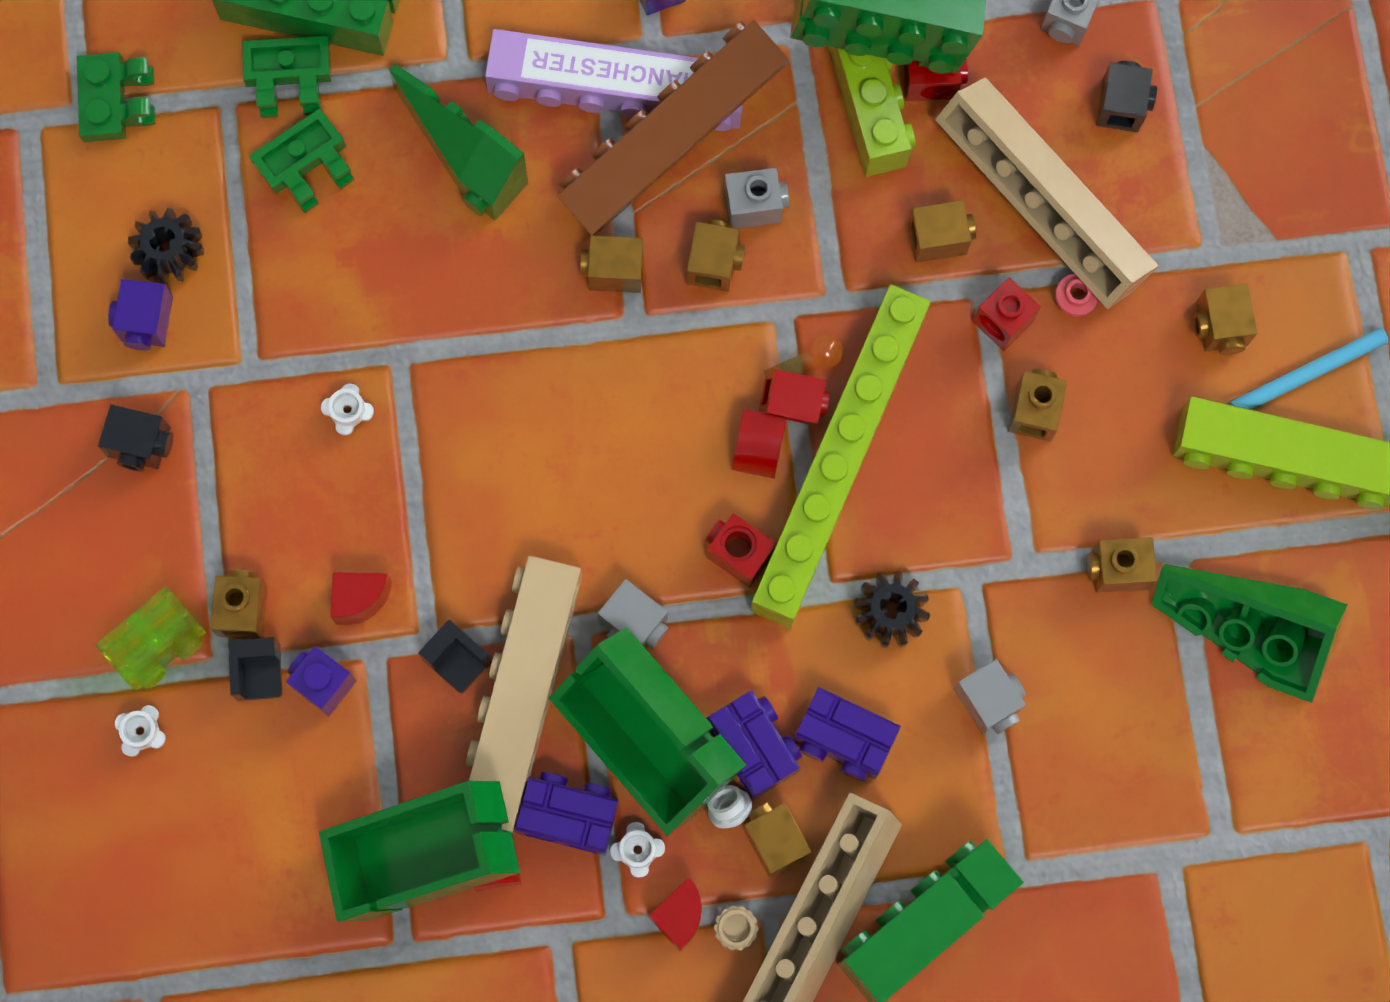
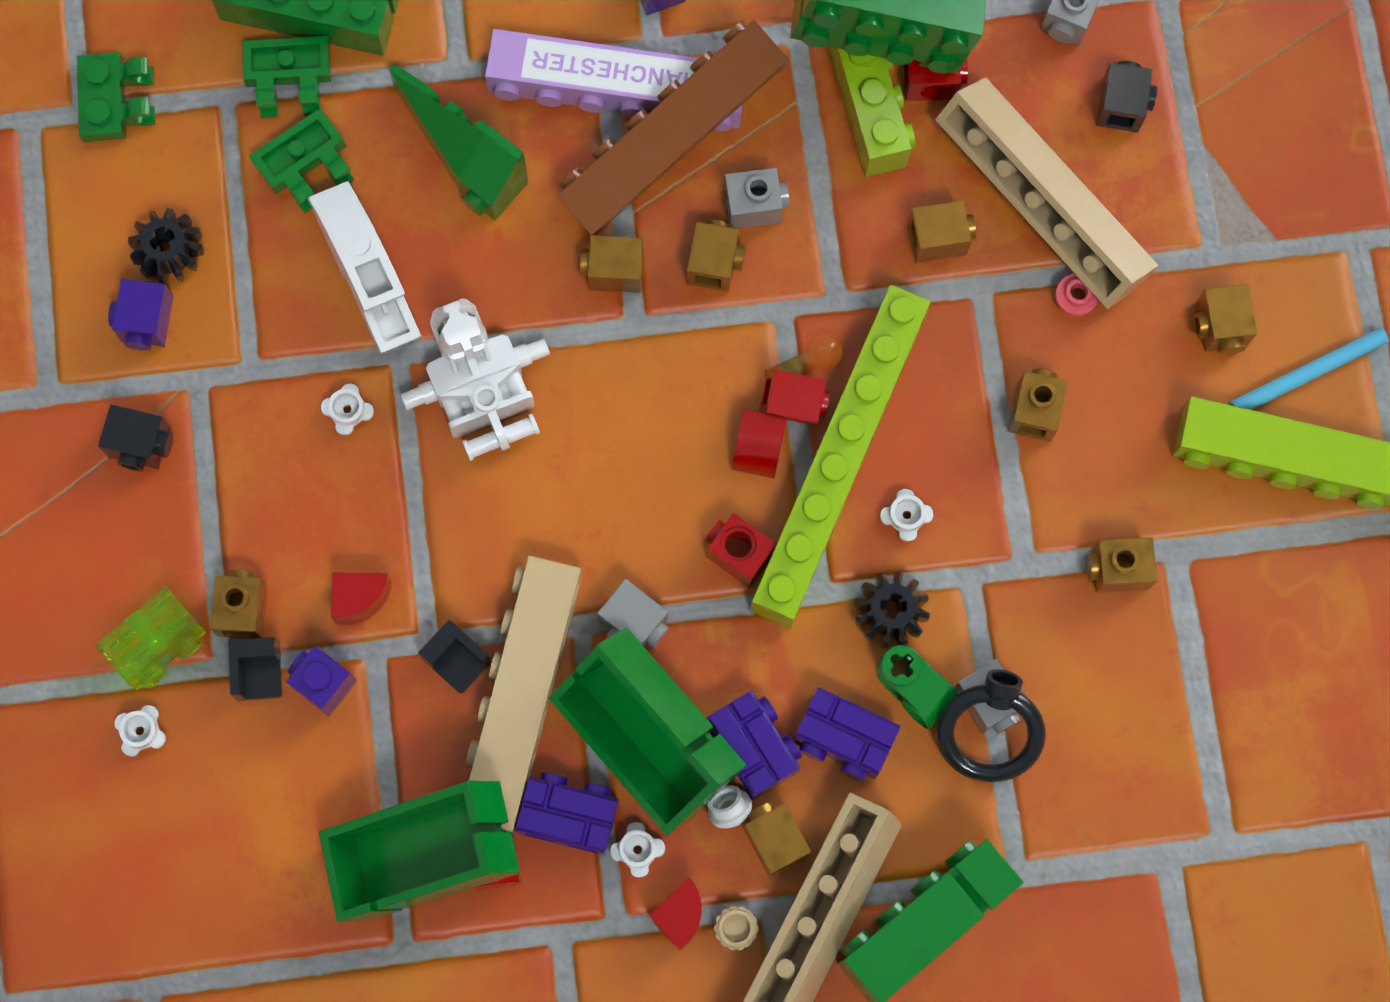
(365, 267): none -> white slope
(477, 379): none -> white piece
(907, 502): none -> white plate
(922, 692): none -> green piece
(1000, 692): none -> black piece
(1006, 314): red brick -> none
(1264, 625): green wedge -> none

